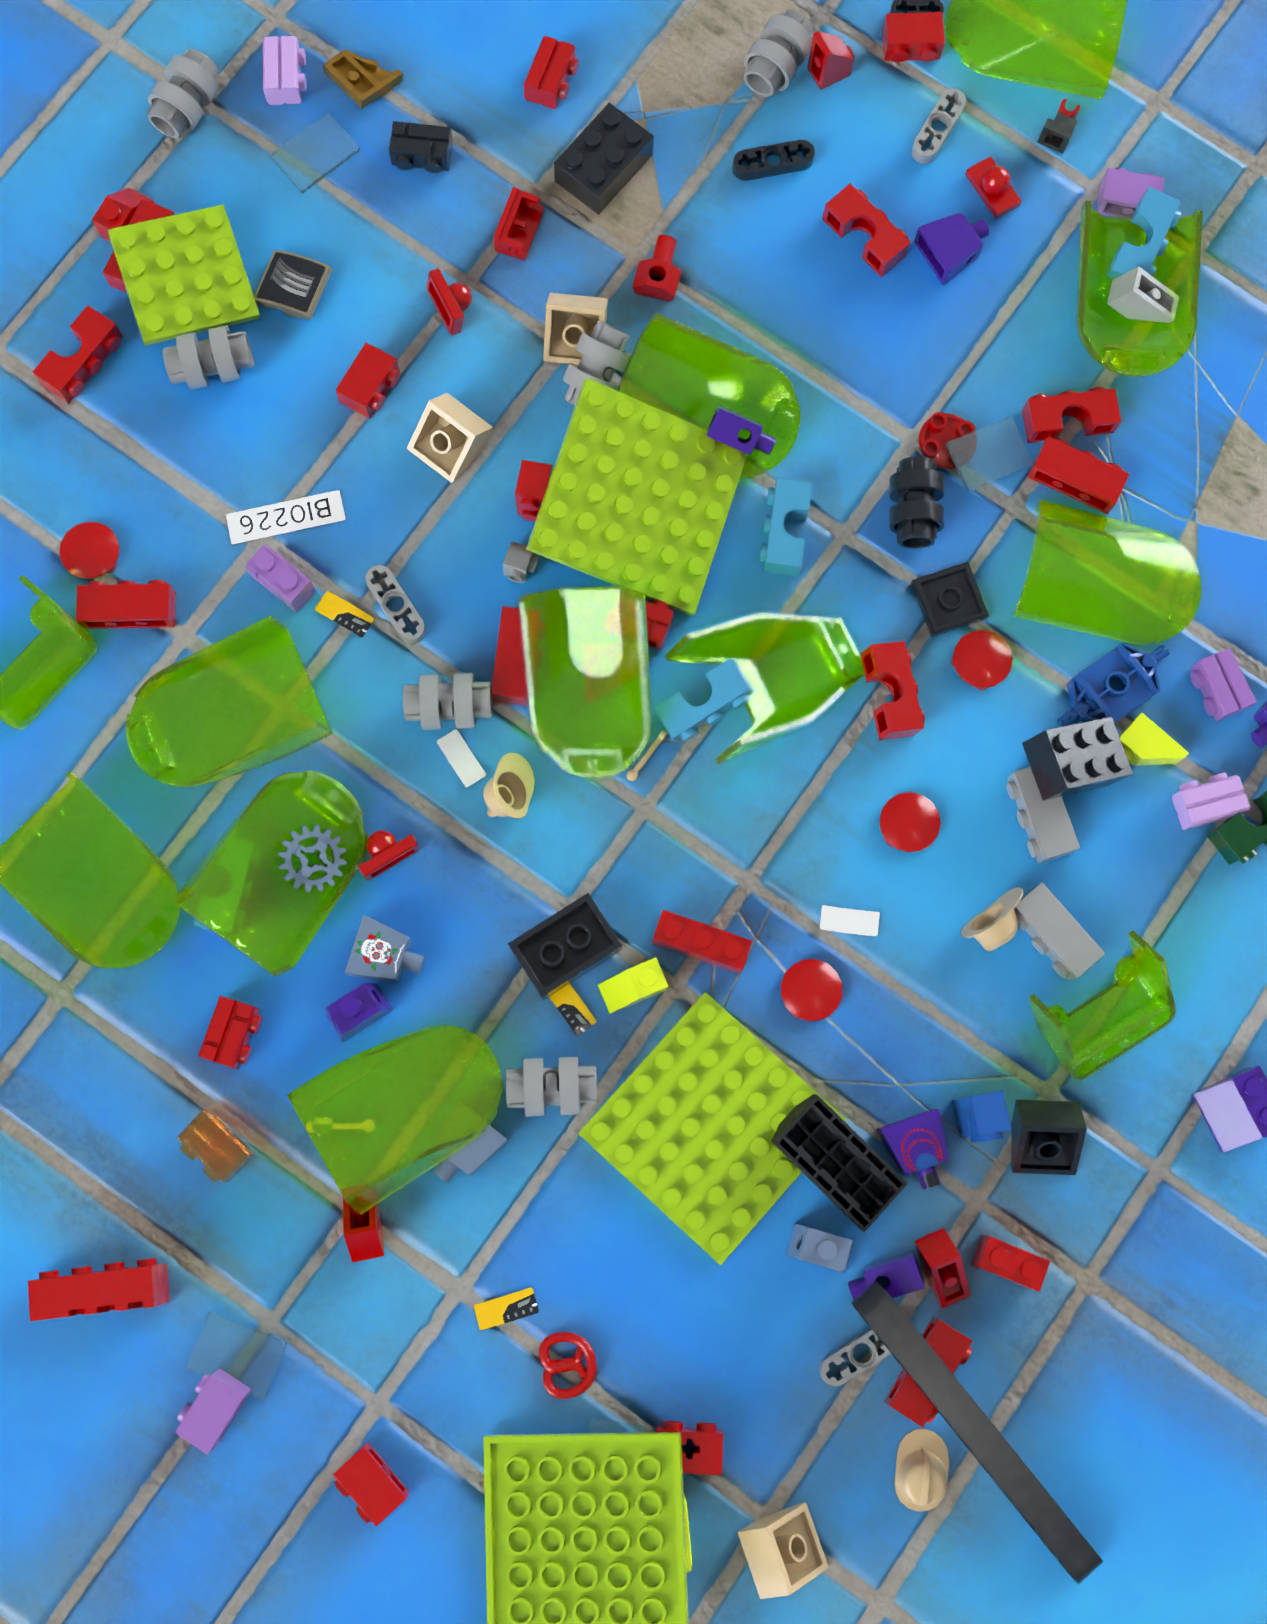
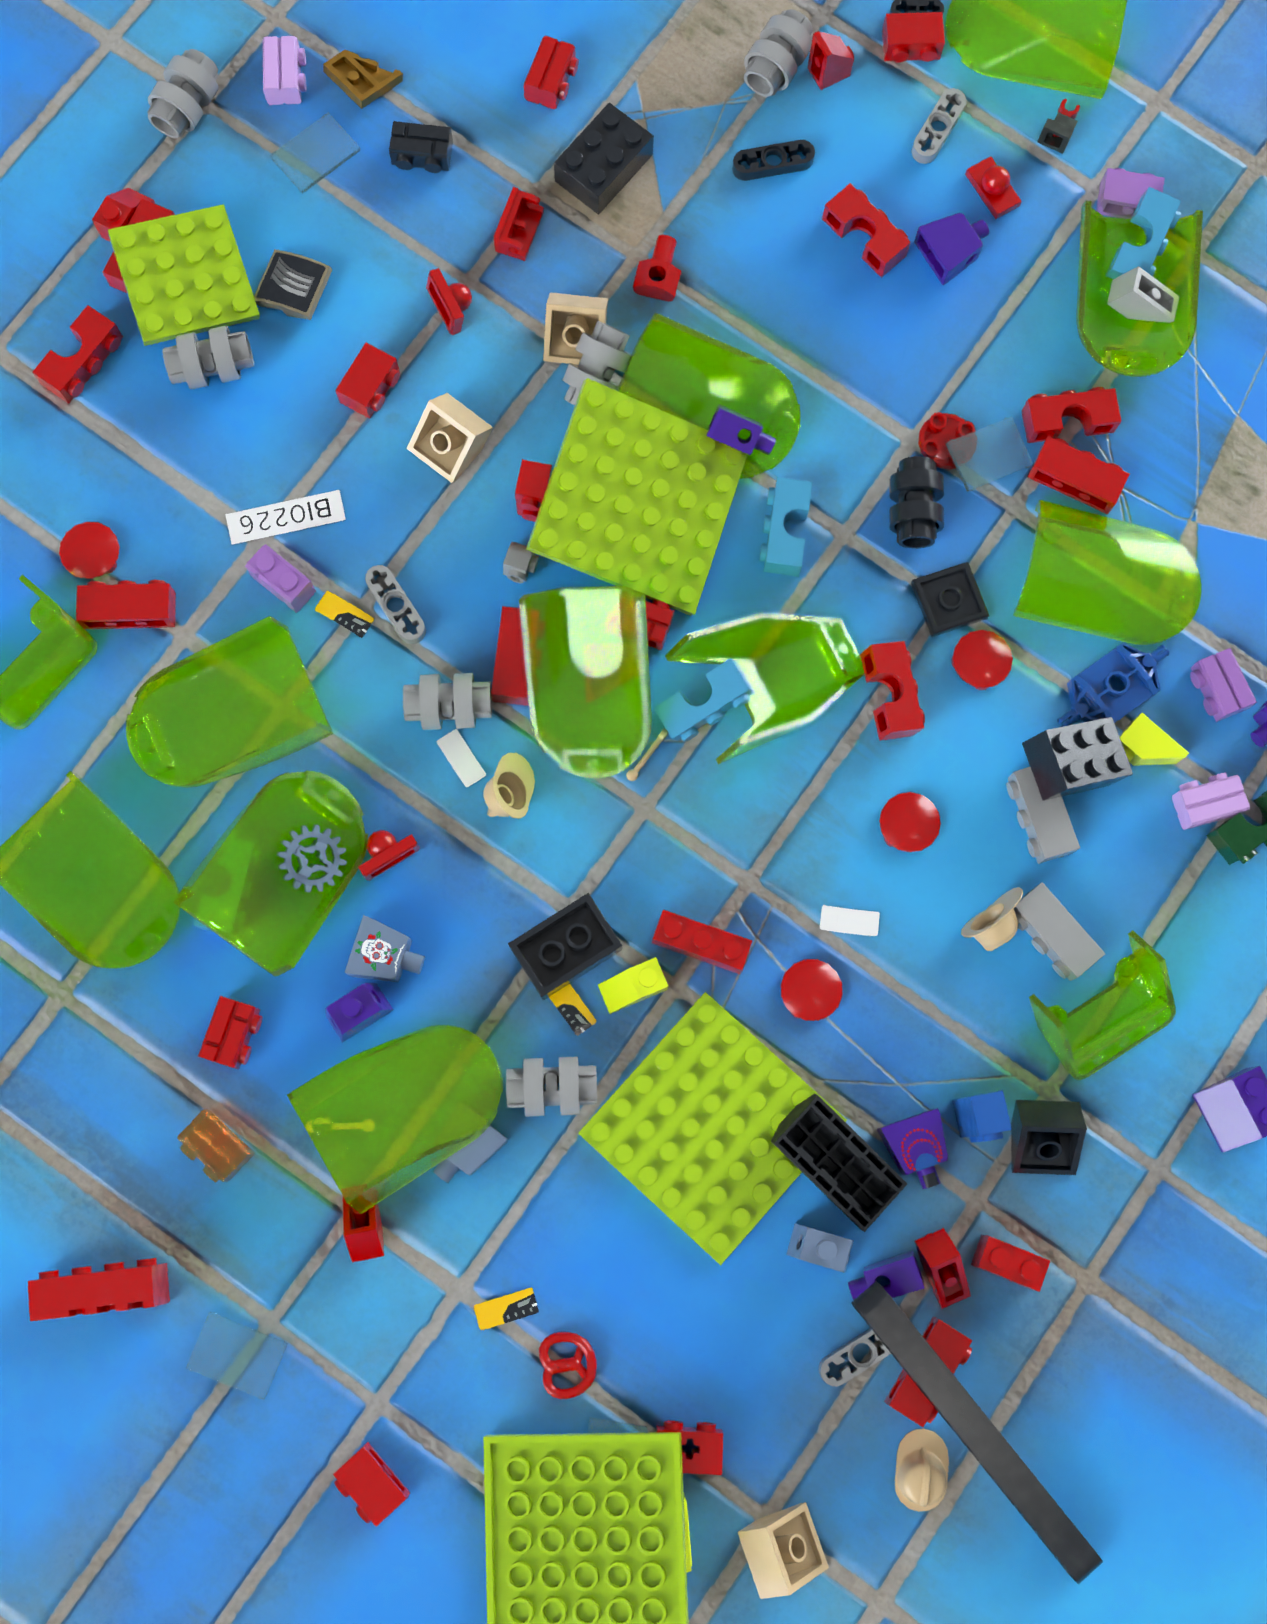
(212, 1411): medium lavender brick -> none

